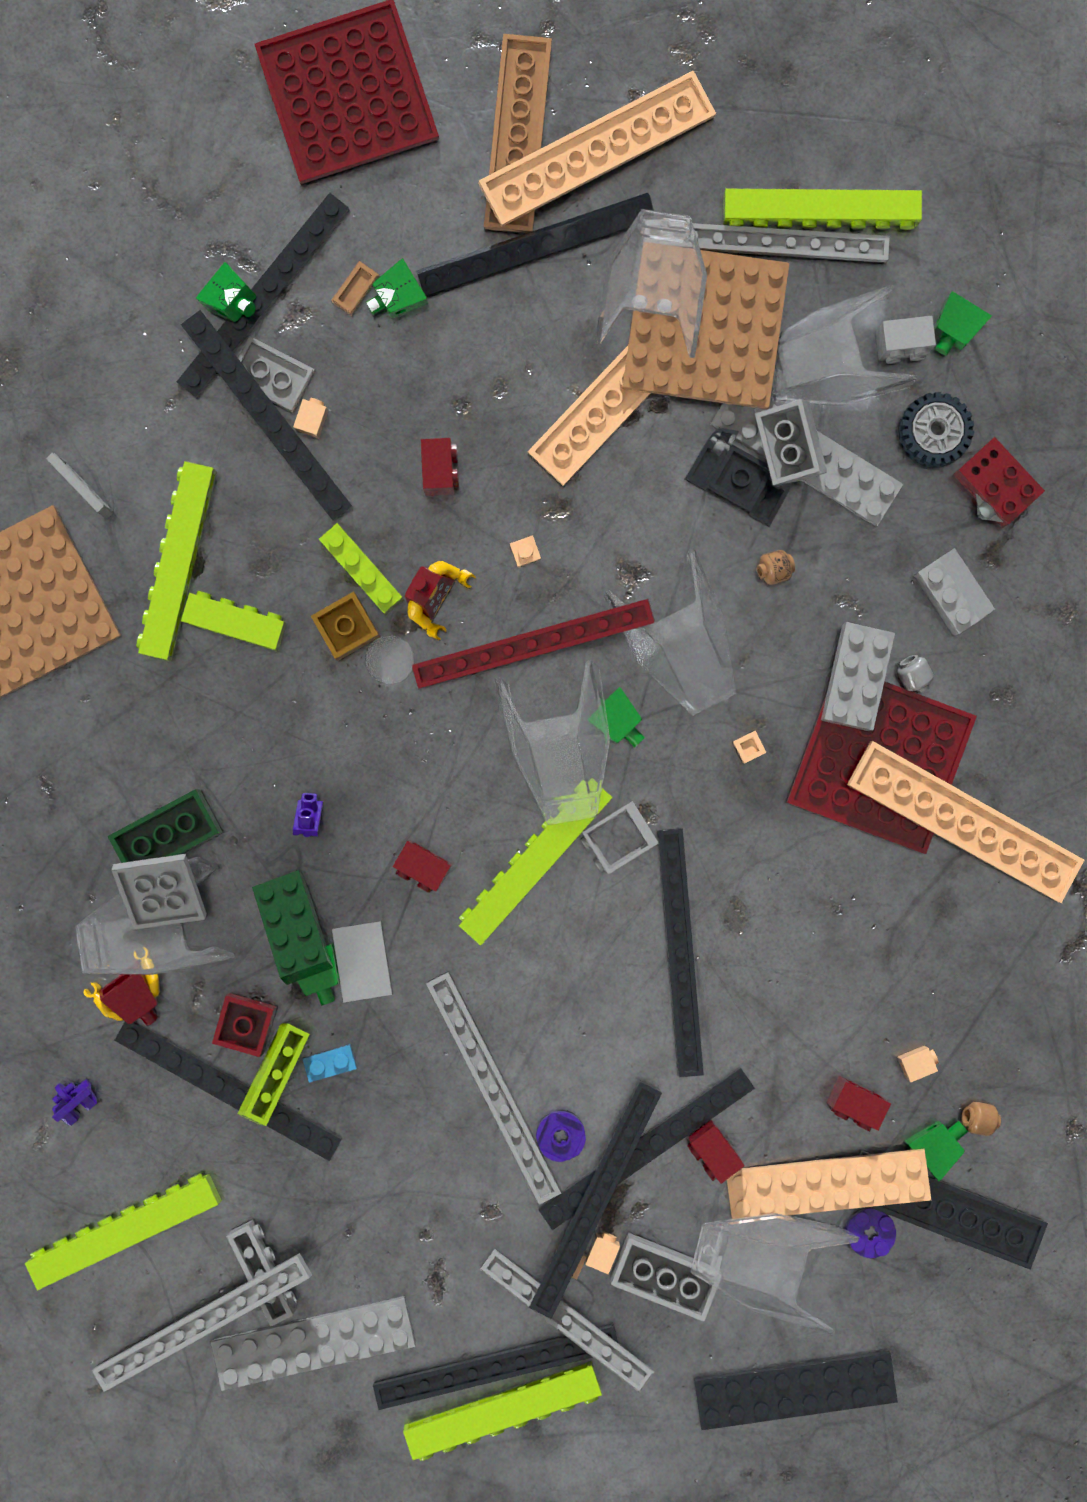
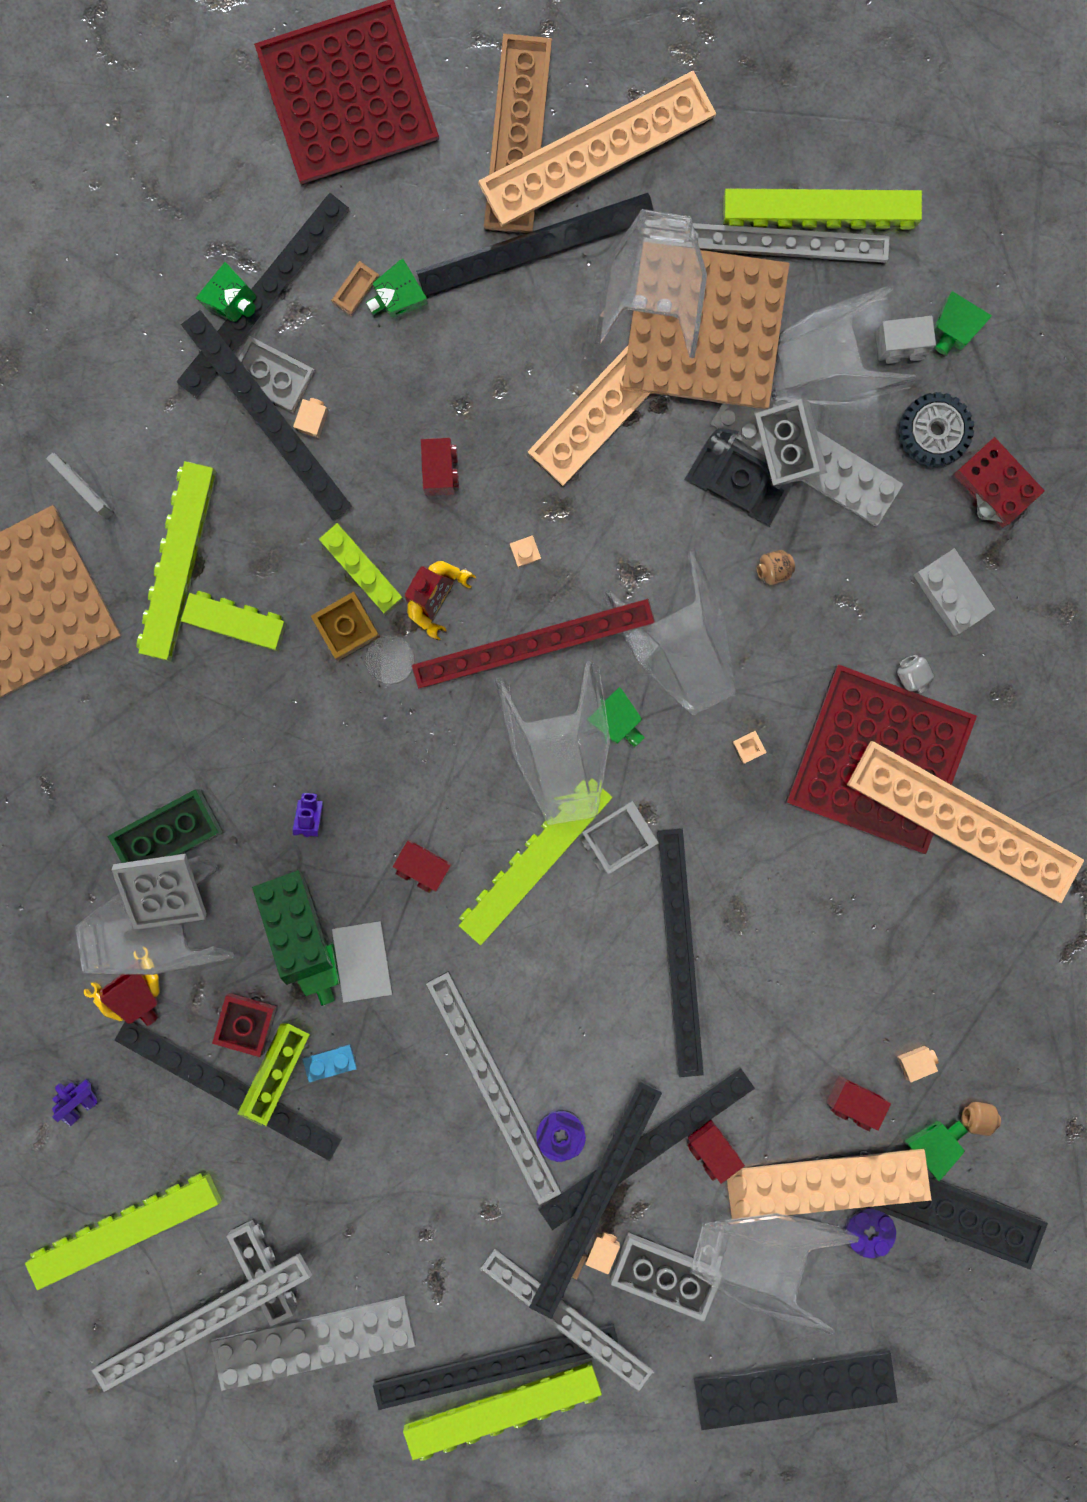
(858, 676): light grey brick -> none

